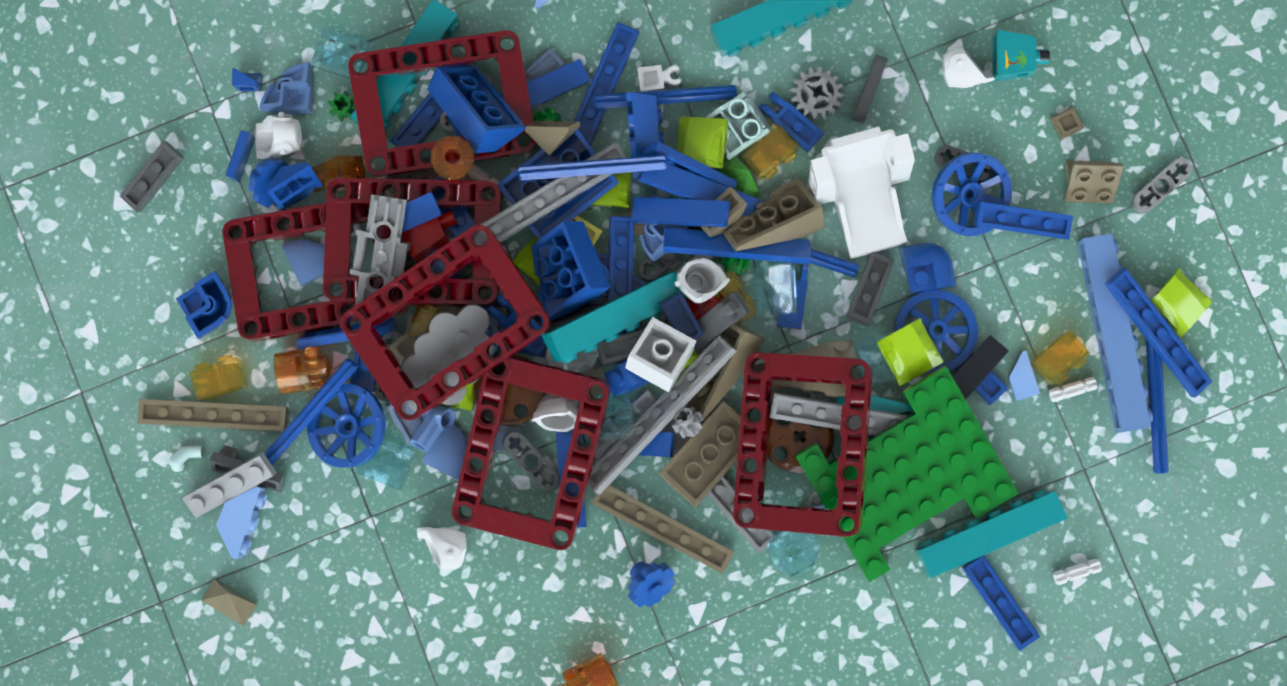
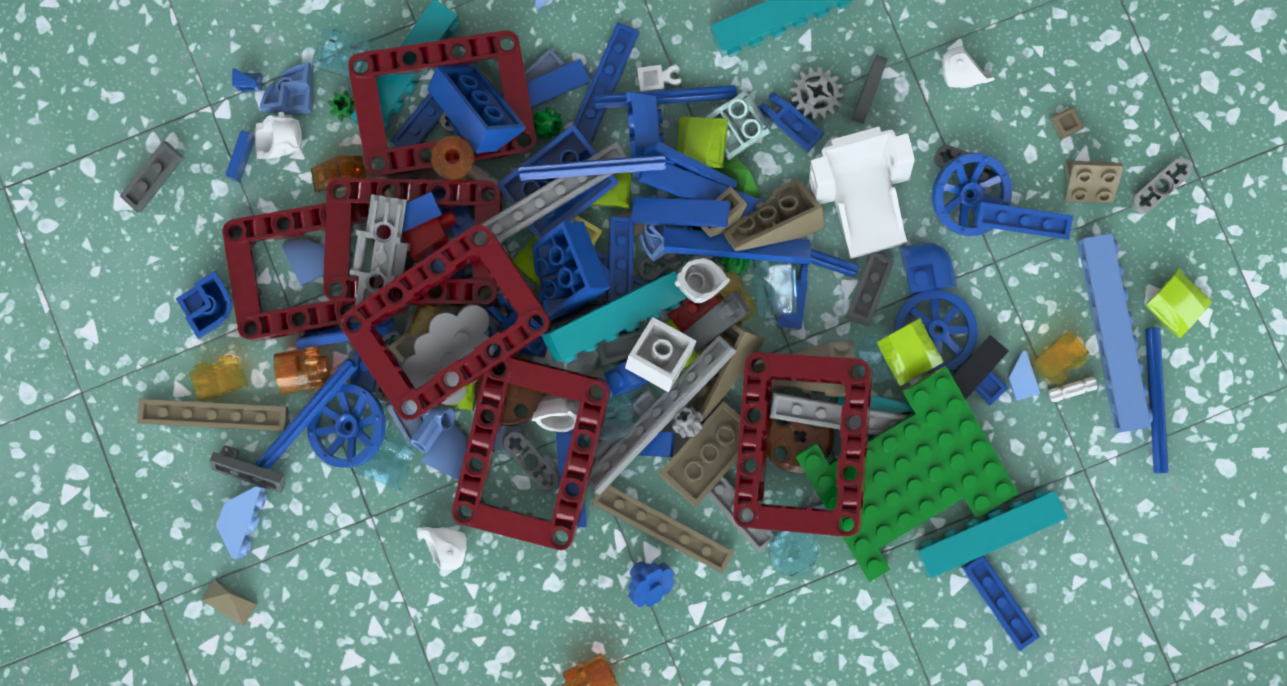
(182, 454): light aqua arm -> none
(229, 485): light grey plate -> none
(261, 177): blue plant -> none
(293, 184): blue slope -> none
(551, 134): dark tan slope -> none
(680, 316): dark blue tile -> none
(770, 153): clear yellow brick -> none
(1016, 55): teal torso -> none
(1077, 571): white axle -> none
(1158, 332): blue tile -> none

